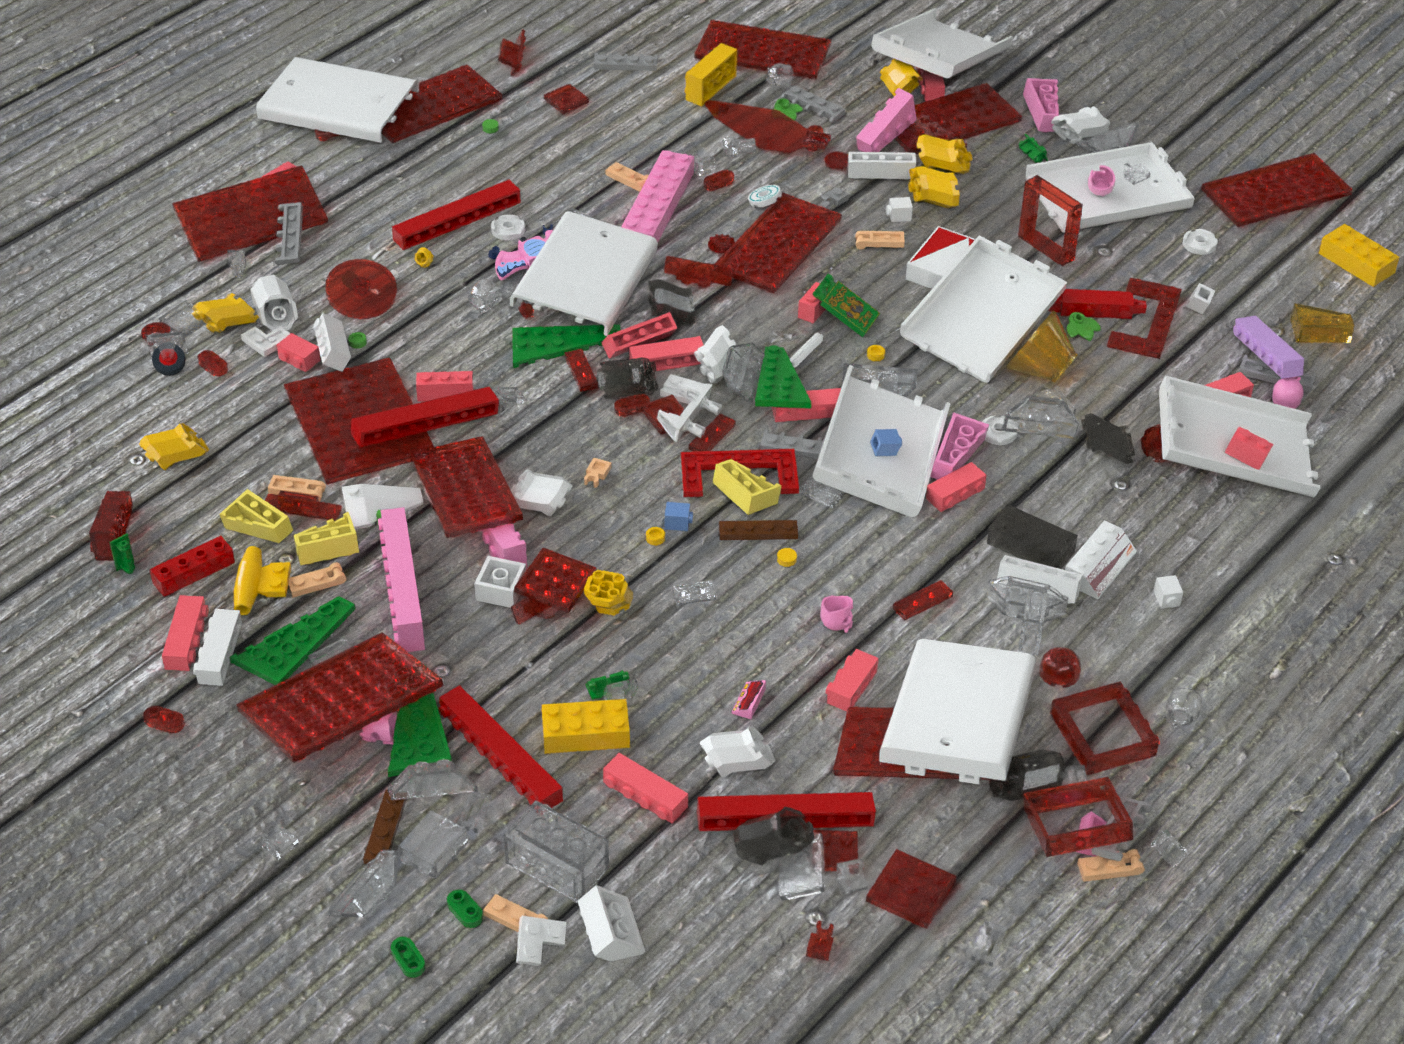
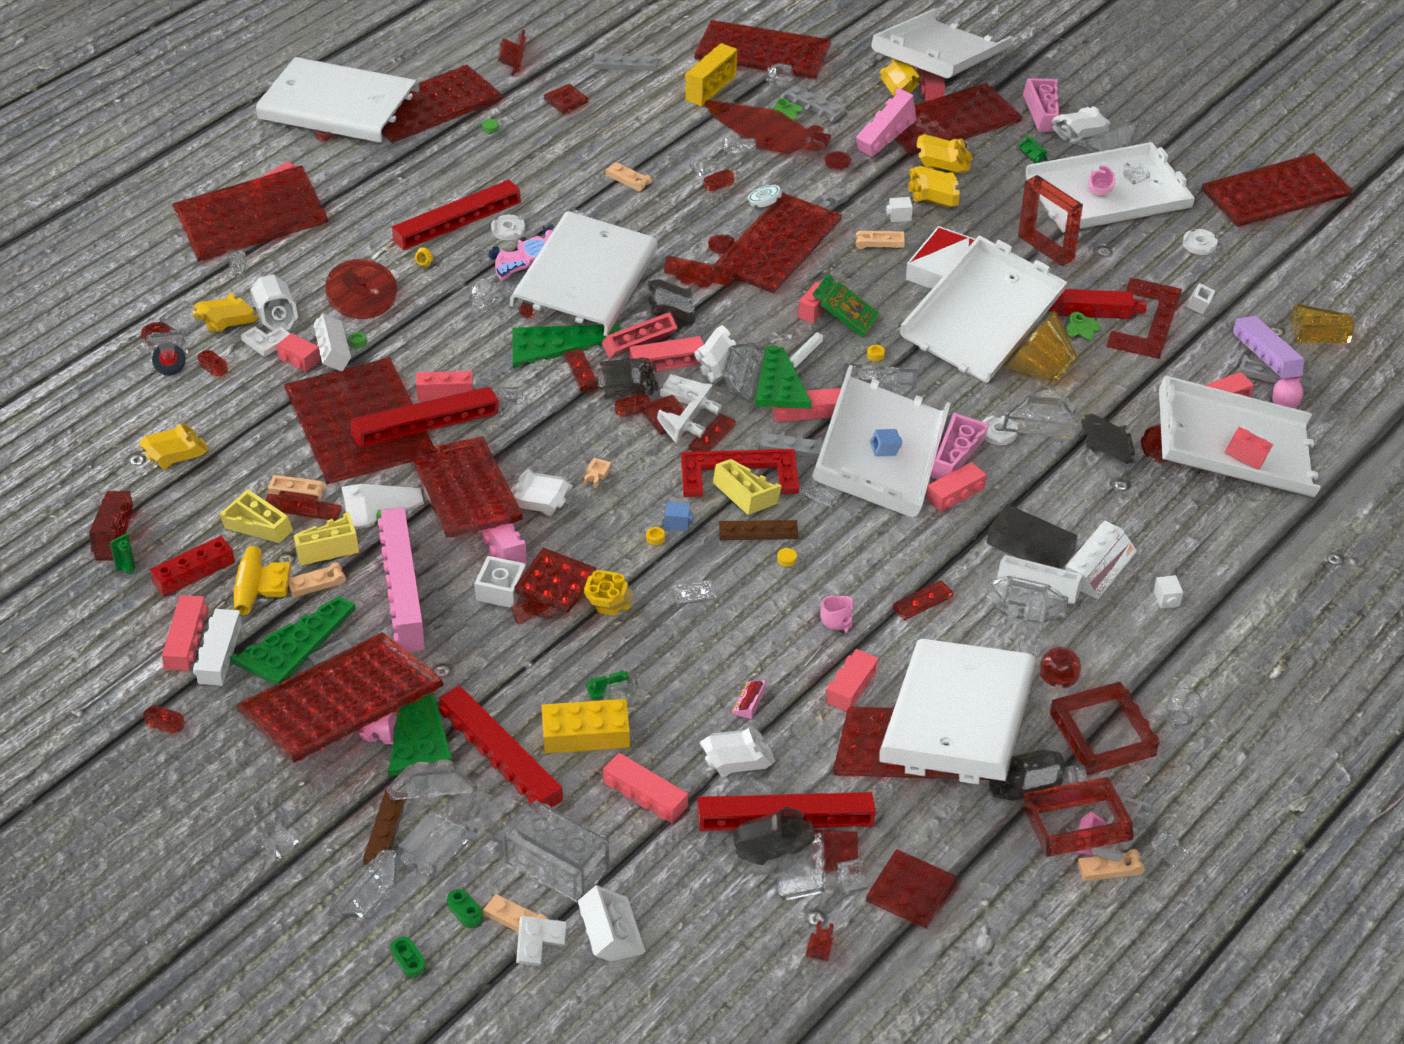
(290, 234): light grey hinge -> none
(660, 194): bright pink brick -> none
(880, 165): white brick -> none
(1359, 255): yellow brick -> none

